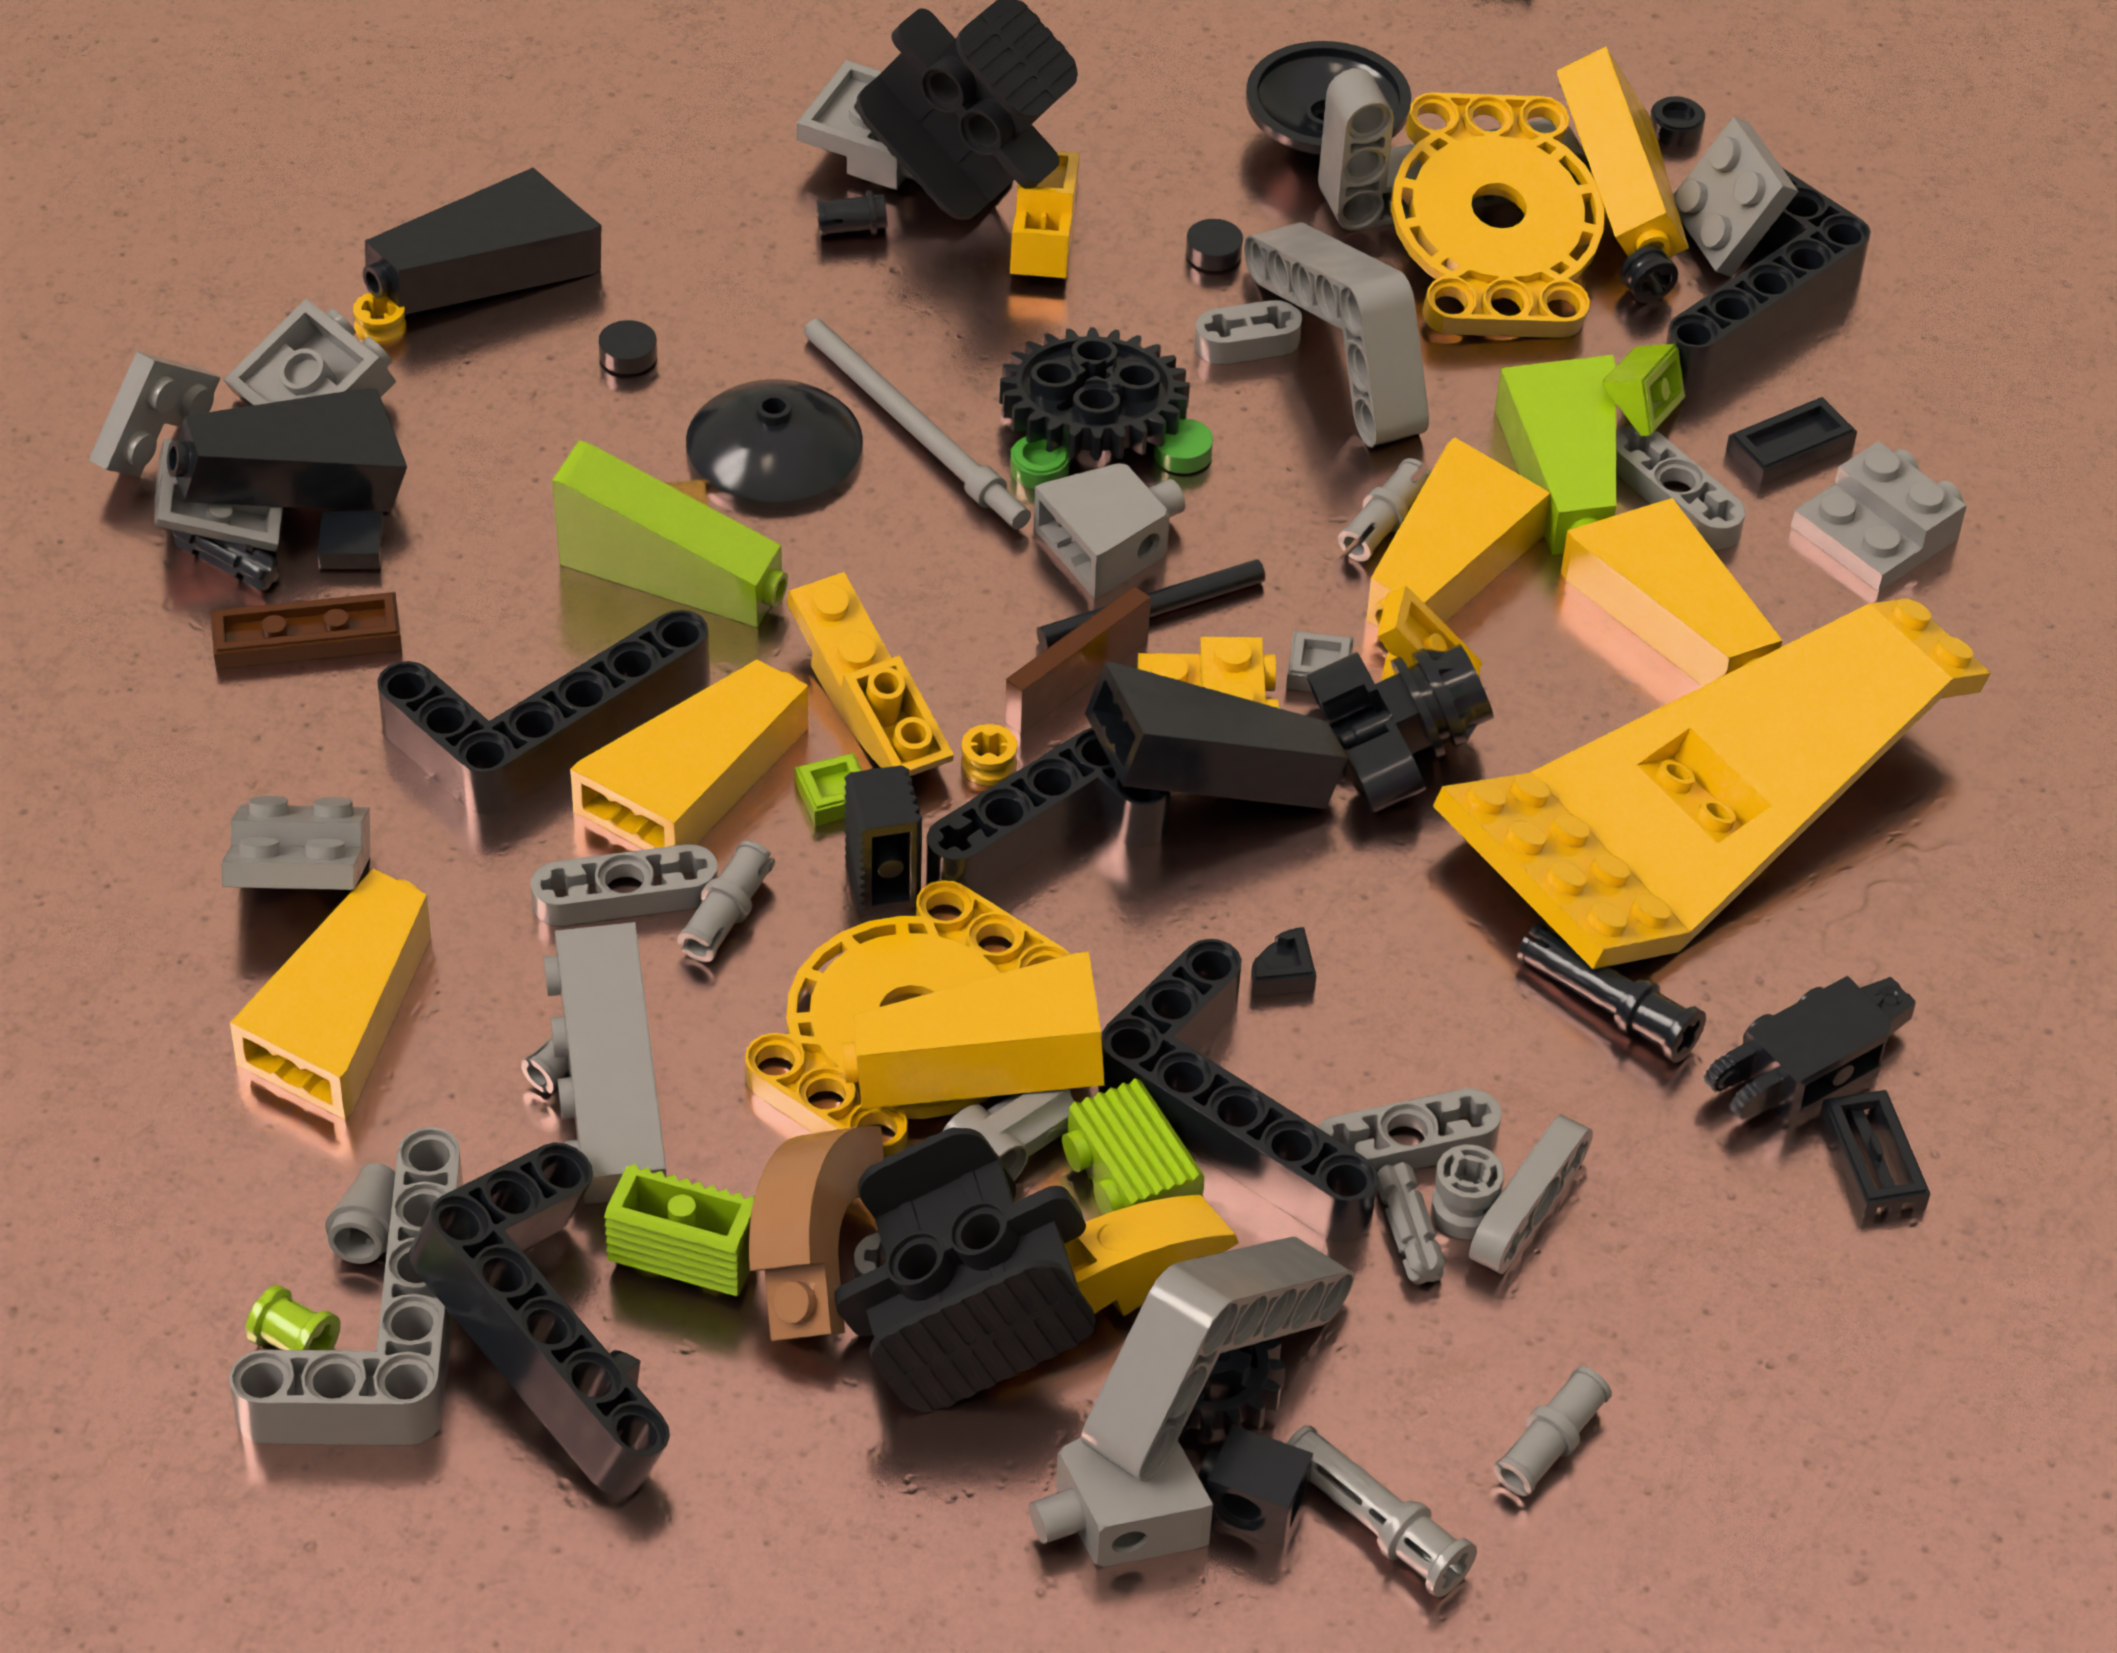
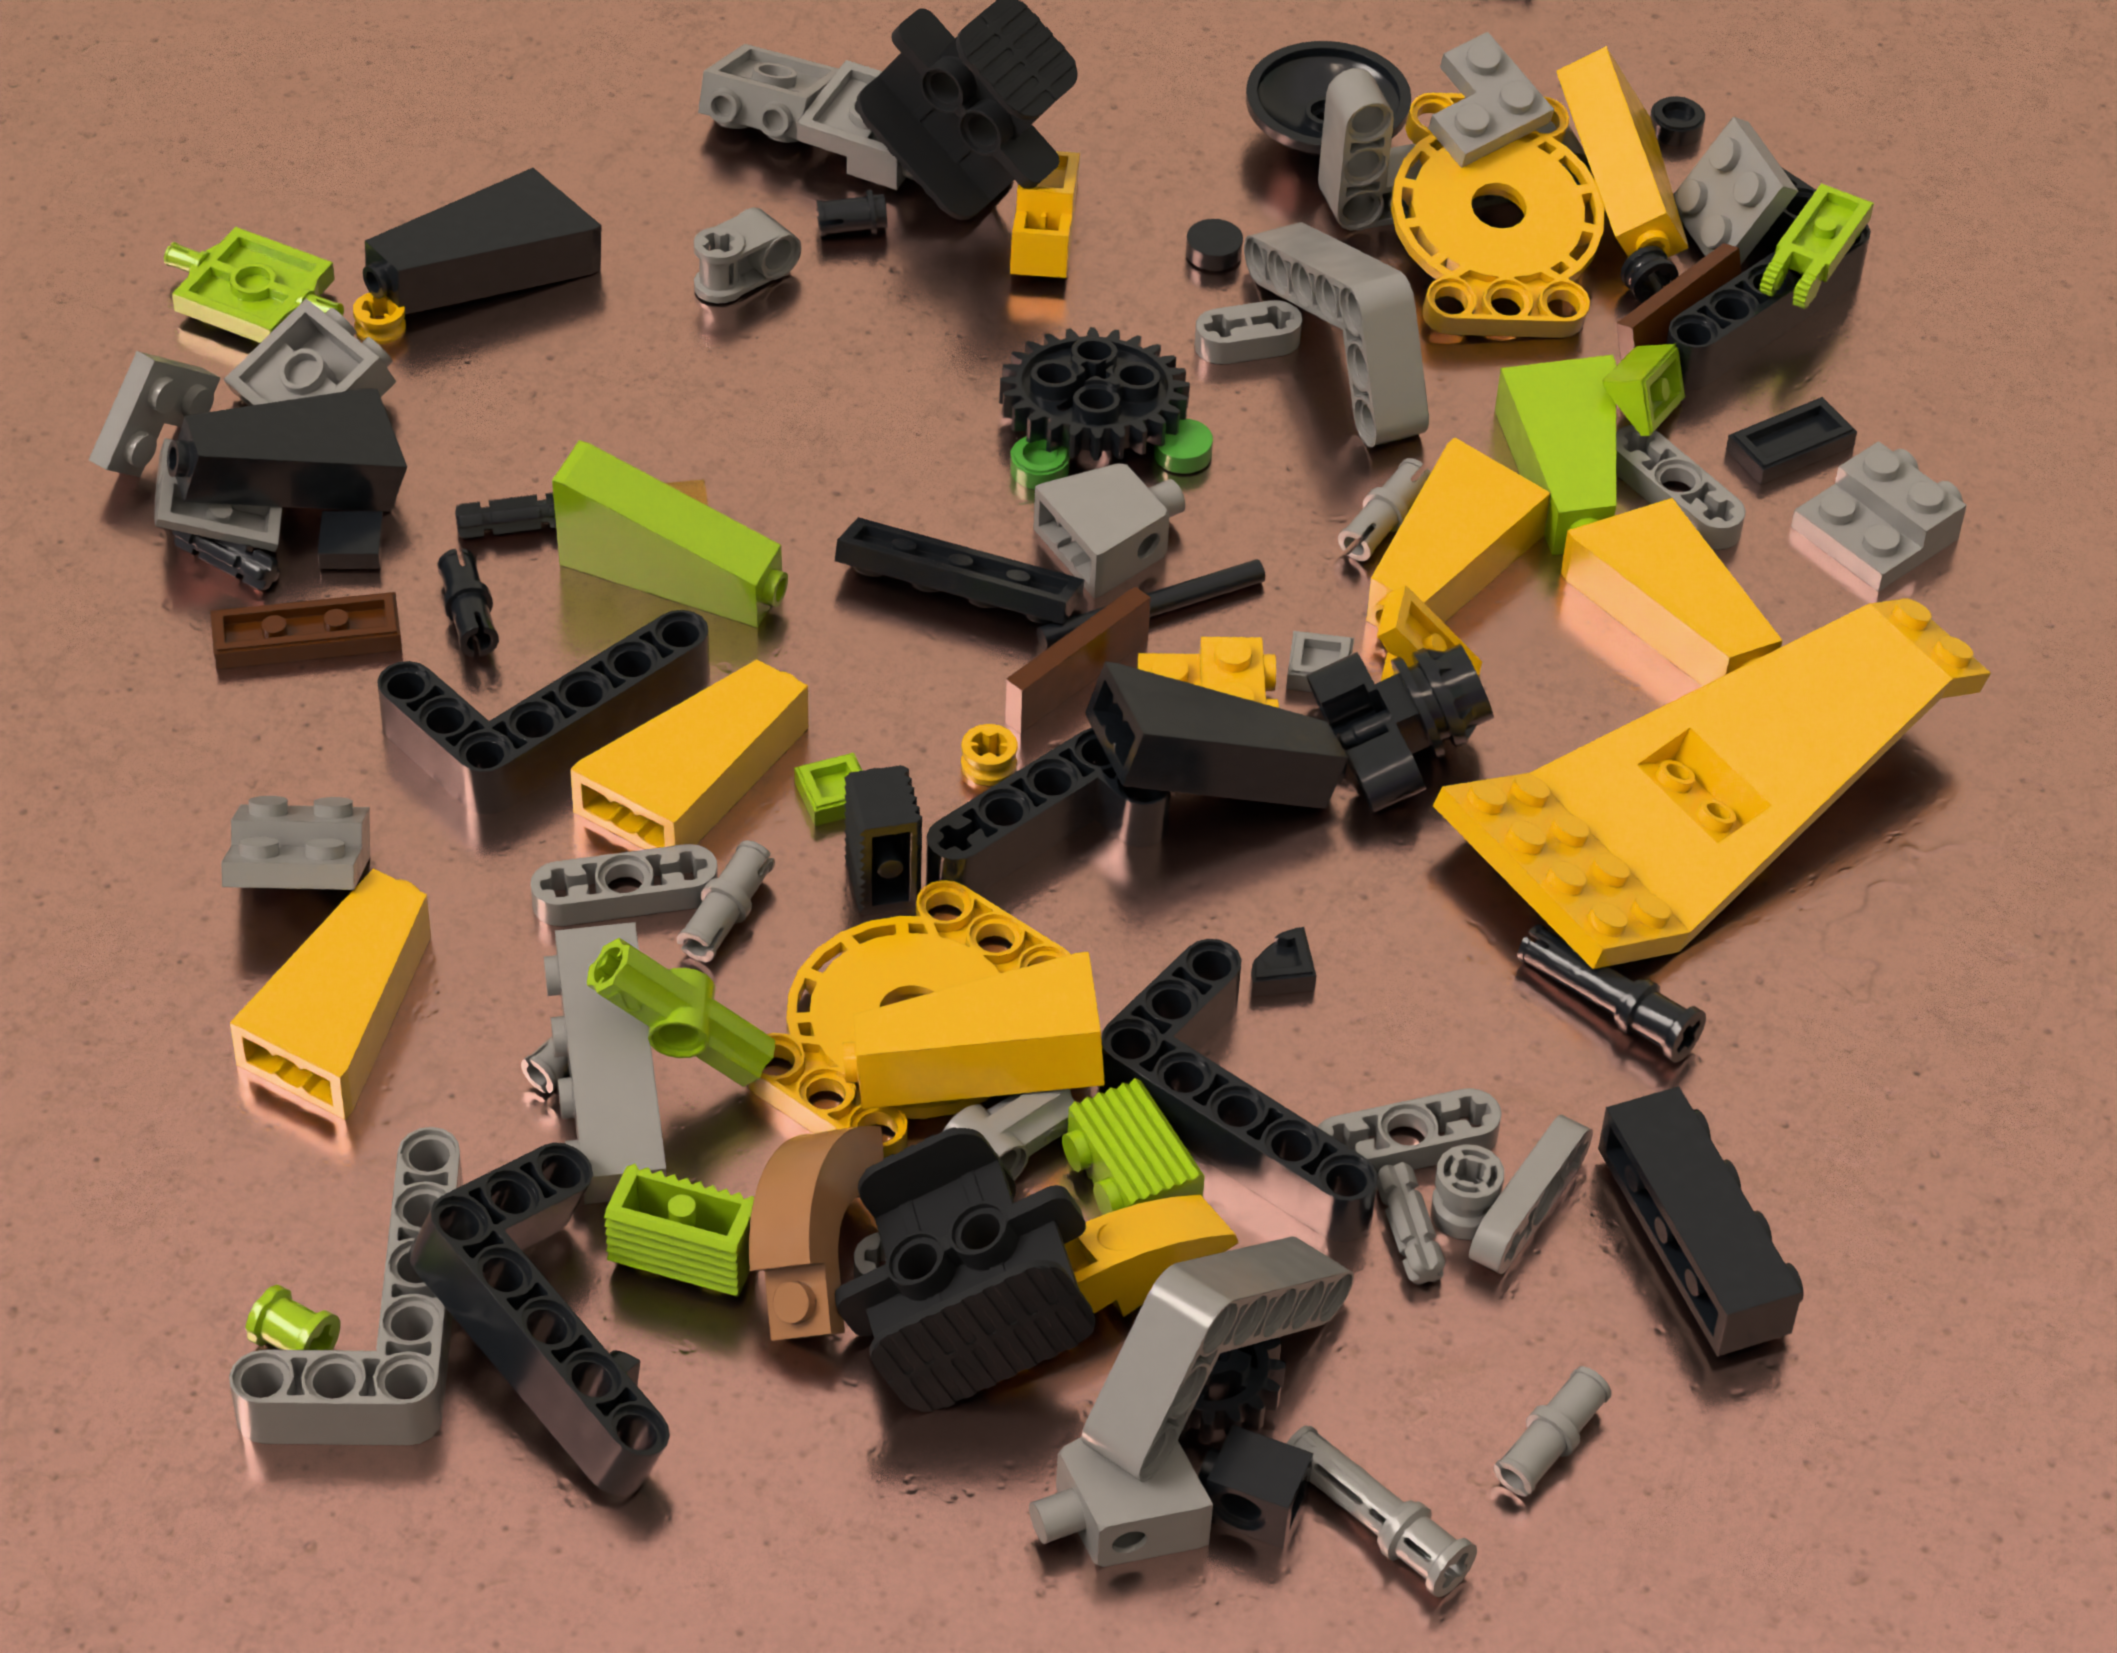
(248, 283): none -> lime plate
(363, 1216): light grey cone -> none
(468, 602): none -> black pin
(505, 516): none -> black axle
(627, 347): black tile -> none
(680, 1012): none -> lime piece
(743, 255): none -> light grey piece
(762, 90): none -> light grey plate
(774, 445): black dish -> none
(863, 680): yellow slope -> none
(959, 570): none -> black plate
(980, 482): light grey bar -> none
(1497, 102): none -> light grey plate
(1651, 320): none -> reddish brown tile
(1700, 1220): none -> black brick
(1812, 1048): black hinge -> none
(1817, 242): none -> lime hinge
(1888, 1194): black tile -> none

